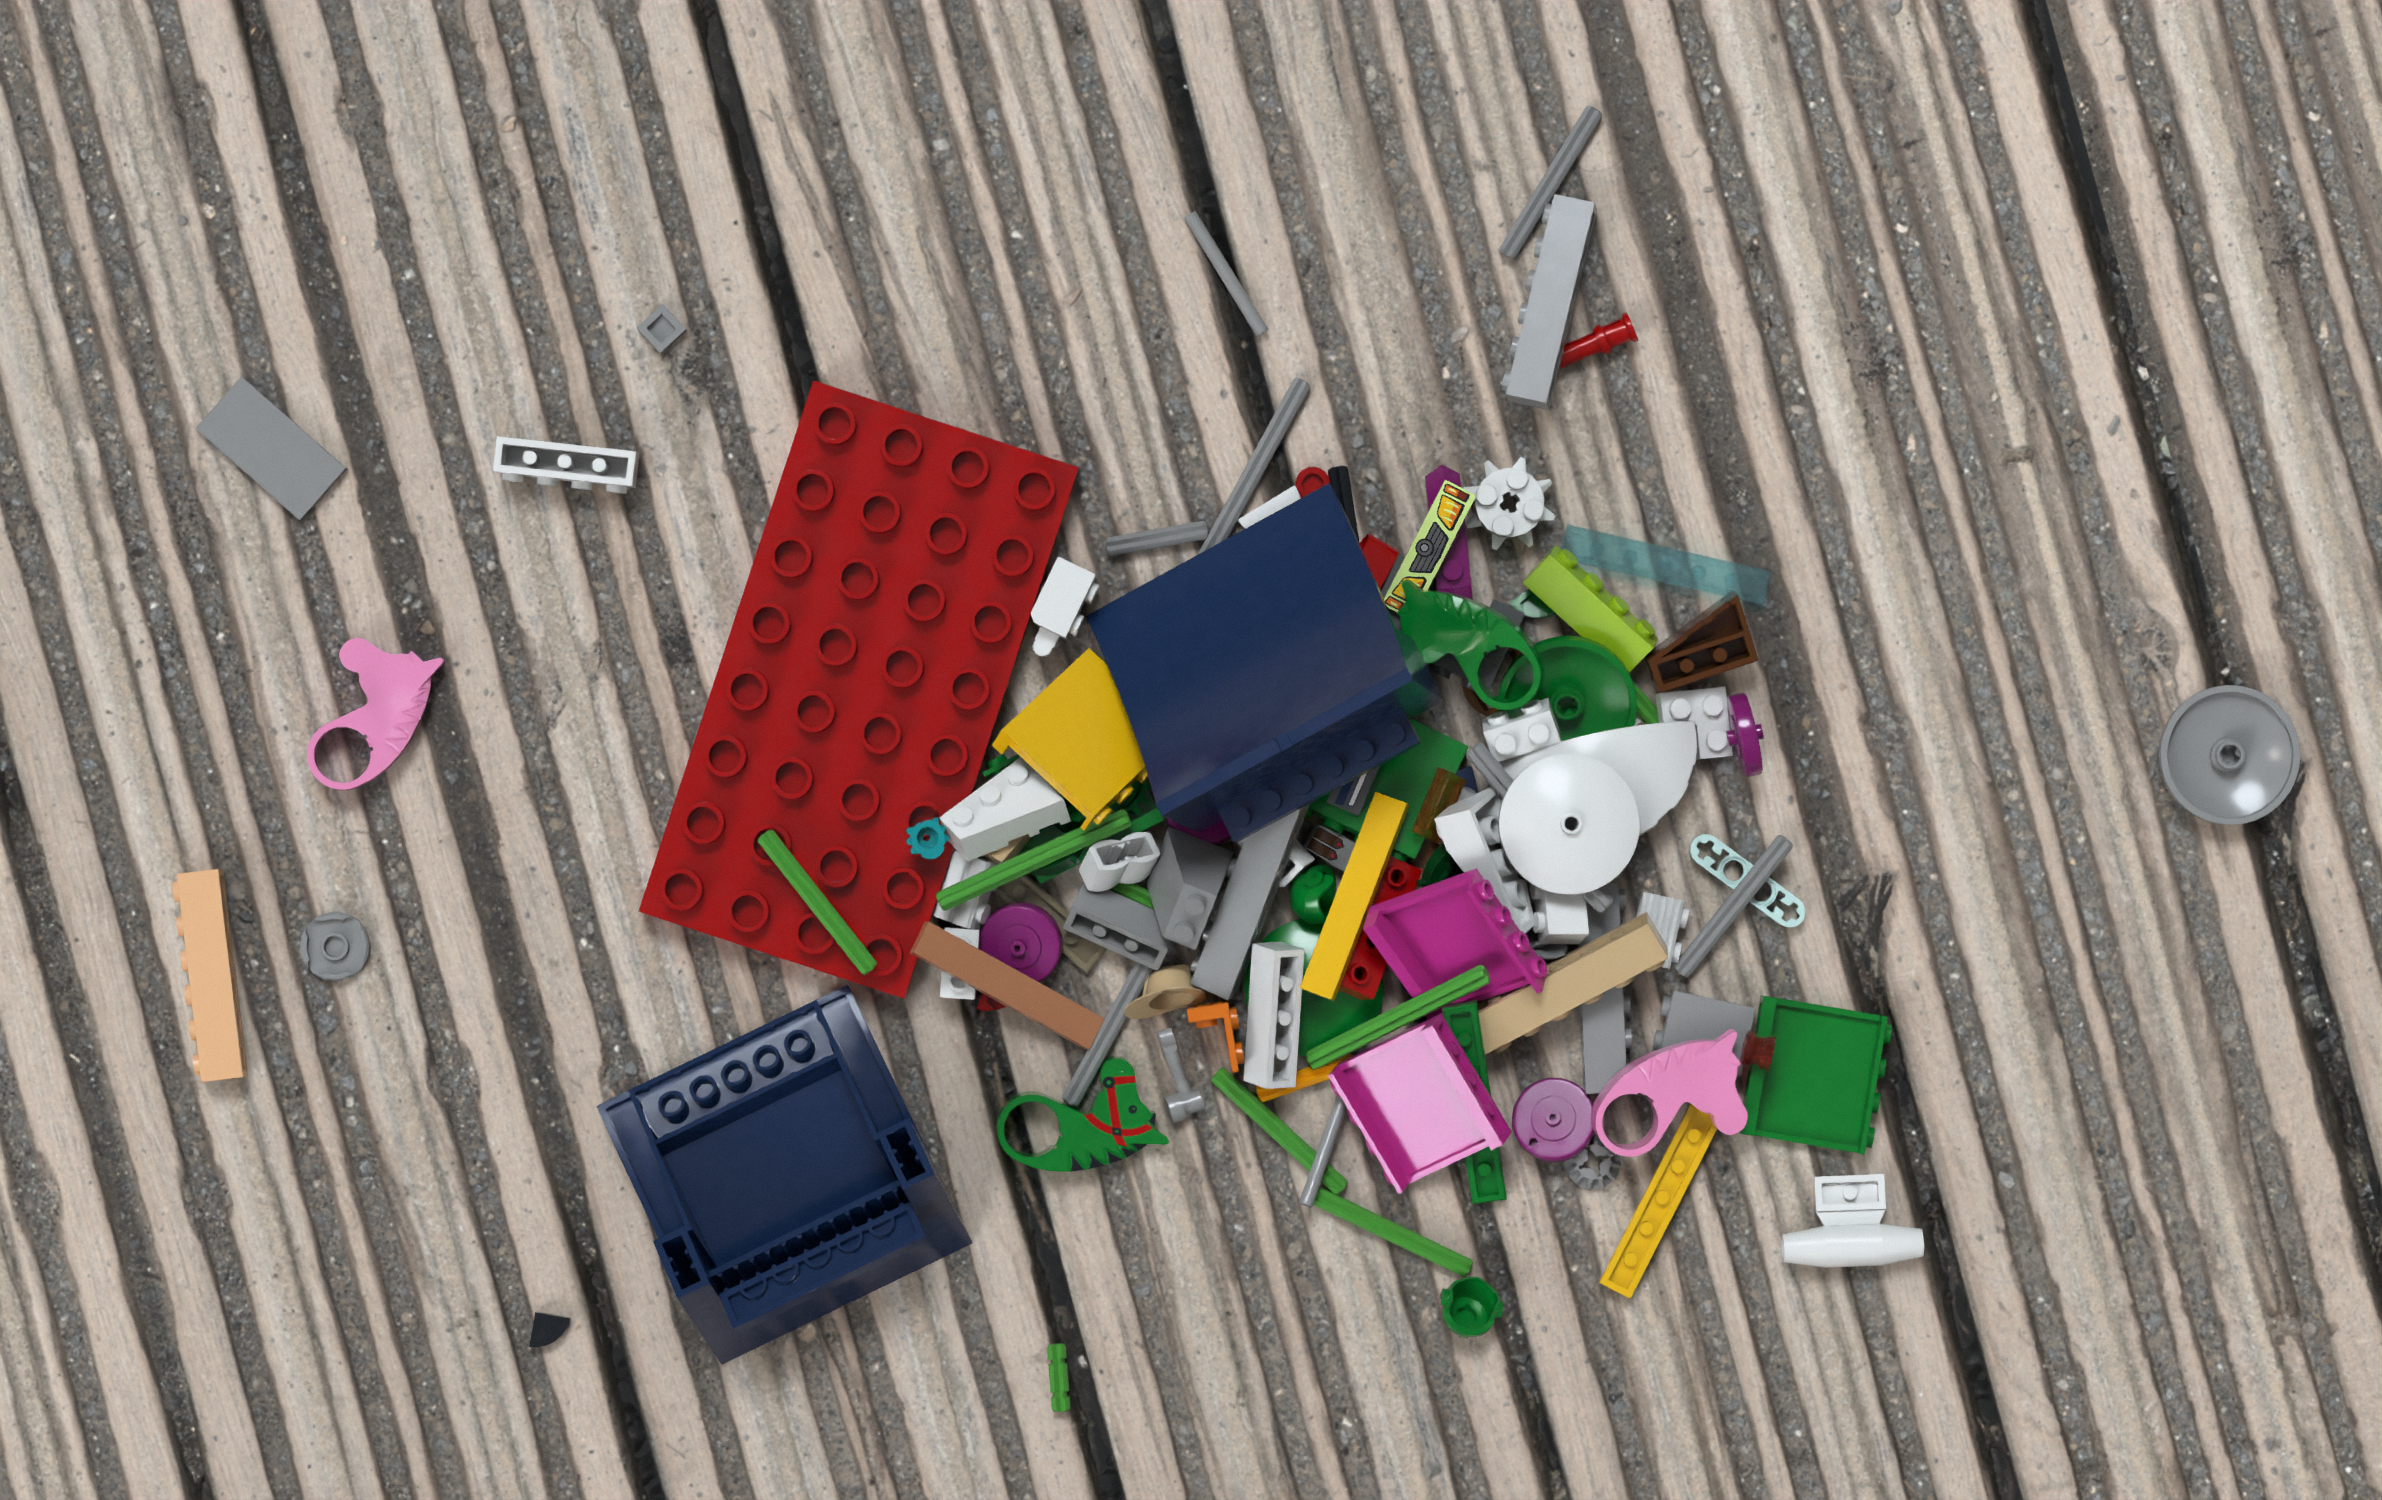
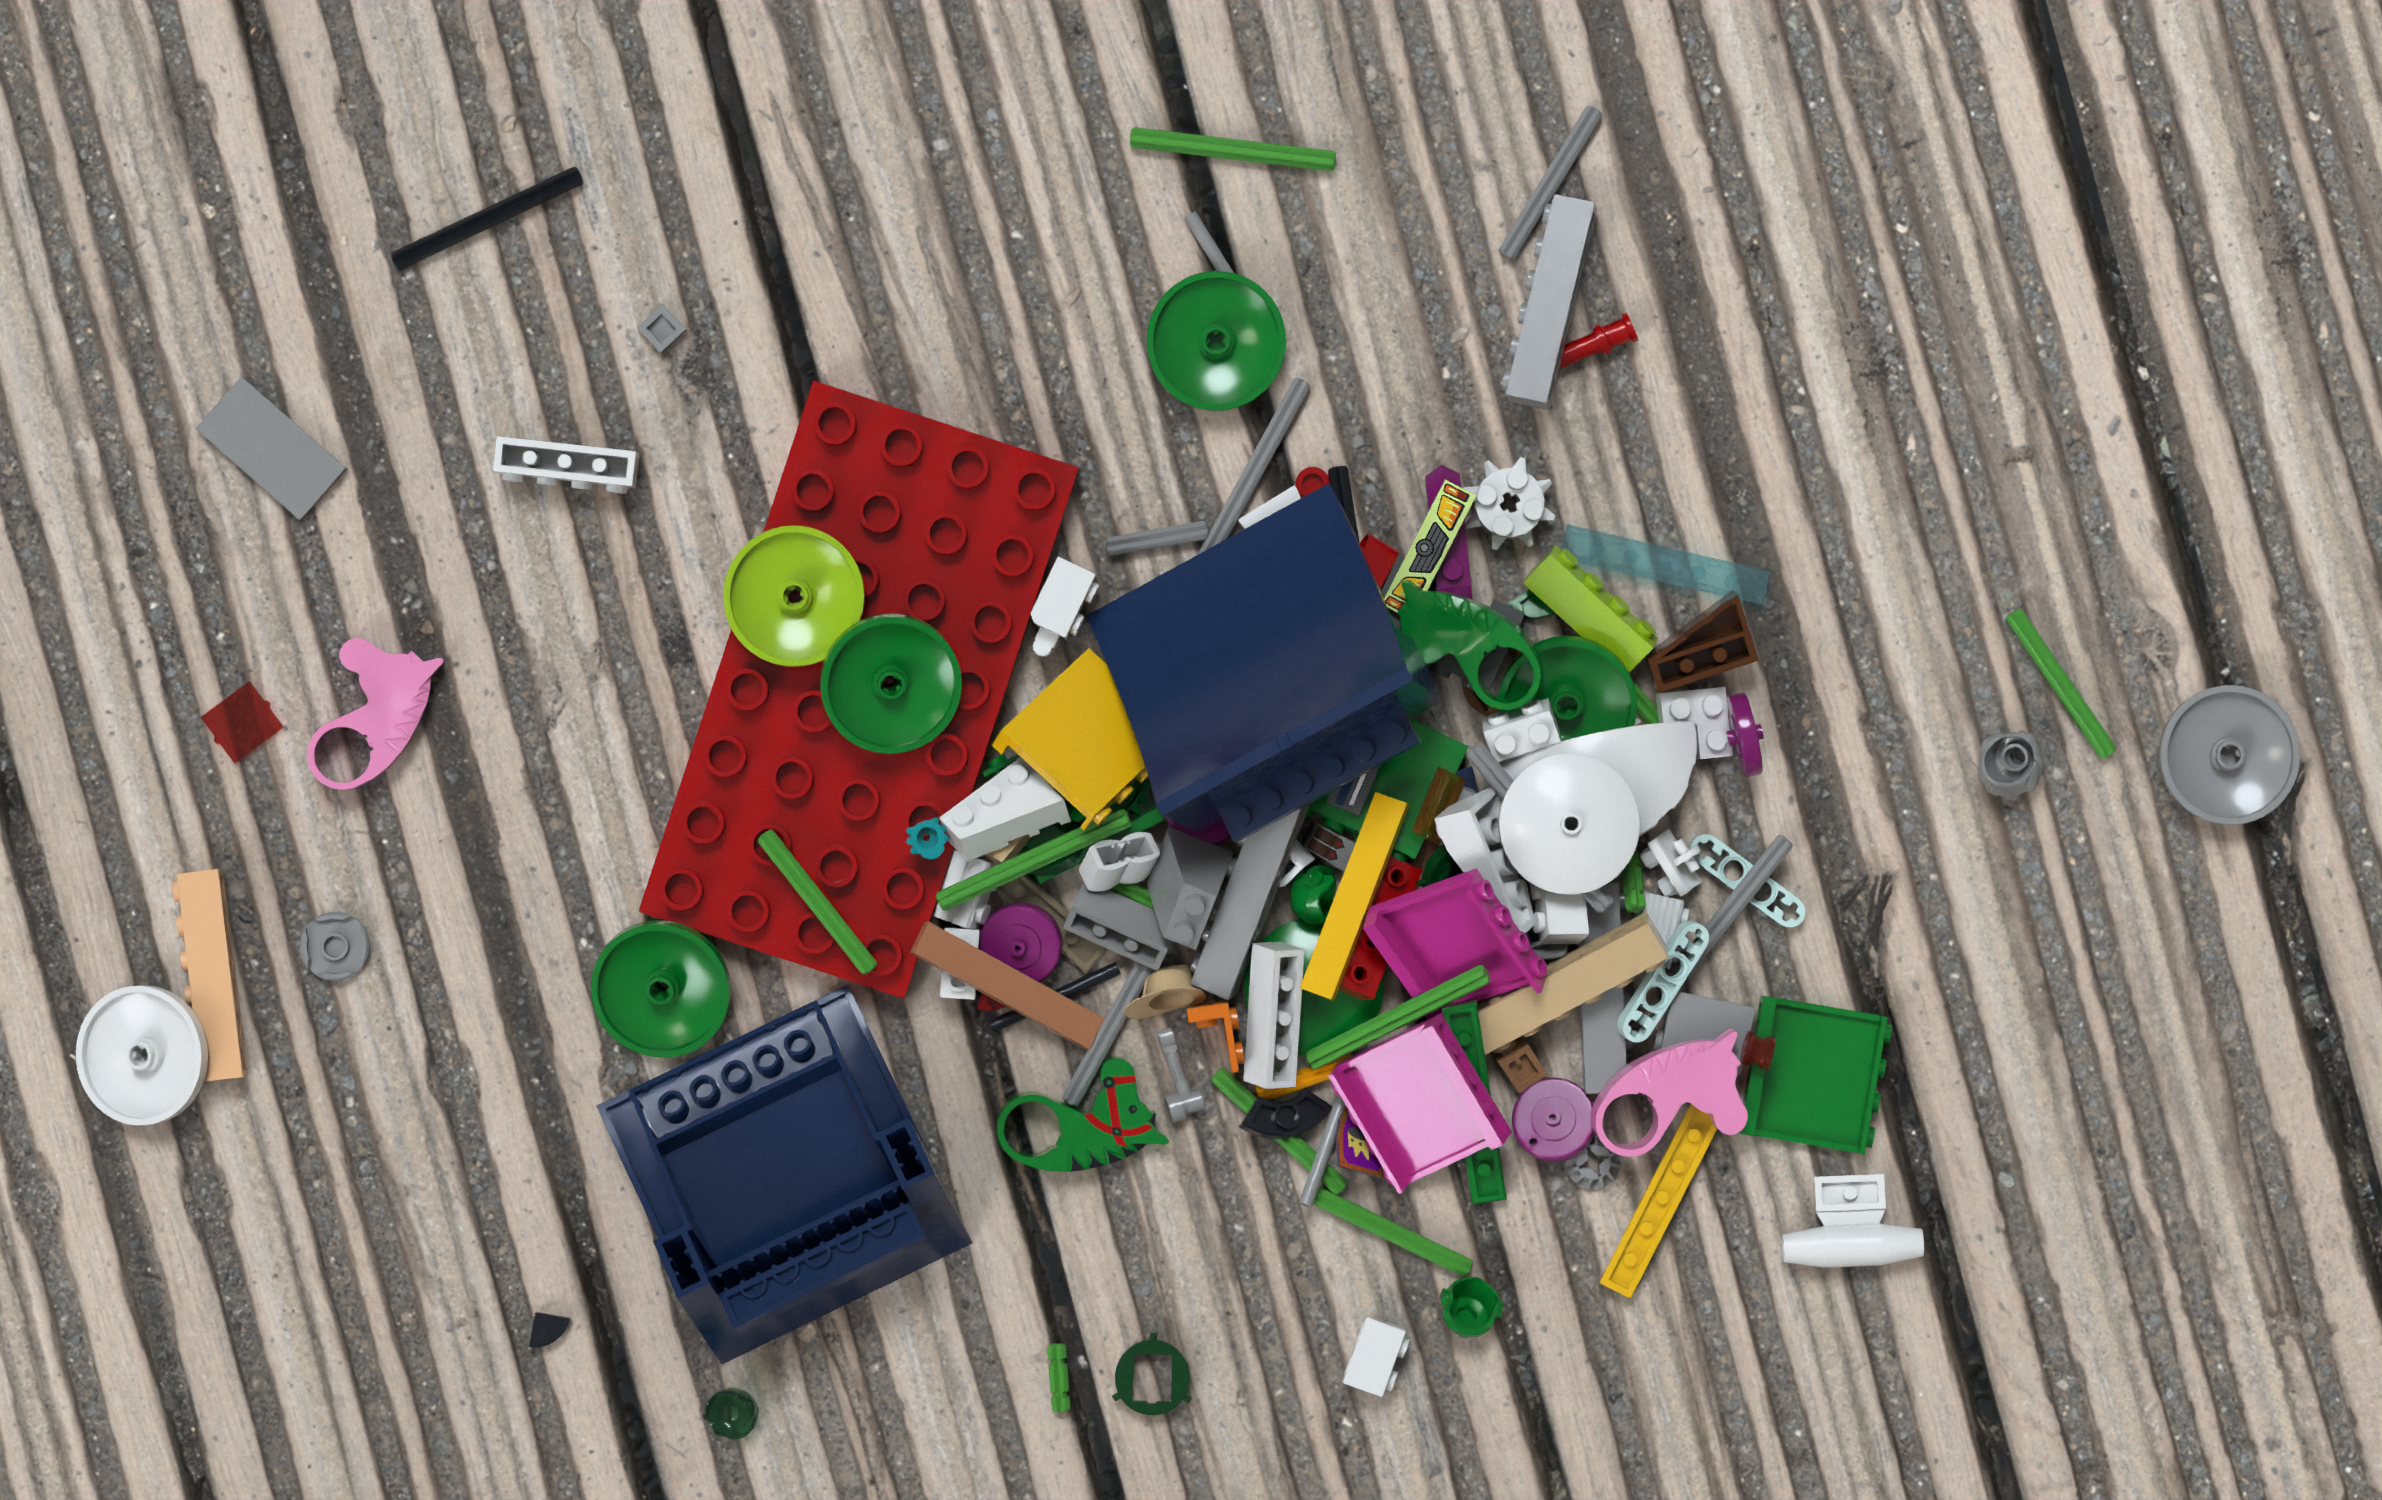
(141, 1055): none -> white dish
(242, 722): none -> clear red piece
(487, 218): none -> black axle
(655, 1017): none -> green dish
(731, 1413): none -> clear green hair
(760, 587): none -> lime dish
(896, 714): none -> green dish
(1068, 990): none -> black bar
(1179, 1382): none -> dark green piece
(1216, 341): none -> green dish
(1232, 149): none -> bright green axle
(1285, 1118): none -> black tile
(1352, 1149): none -> shield
(1375, 1356): none -> white brick
(1520, 1065): none -> medium nougat bracket
(1633, 885): none -> bright green axle
(1668, 984): none -> light aqua beam
(1676, 862): none -> white hips
(2010, 763): none -> light grey hair
(2060, 683): none -> bright green axle

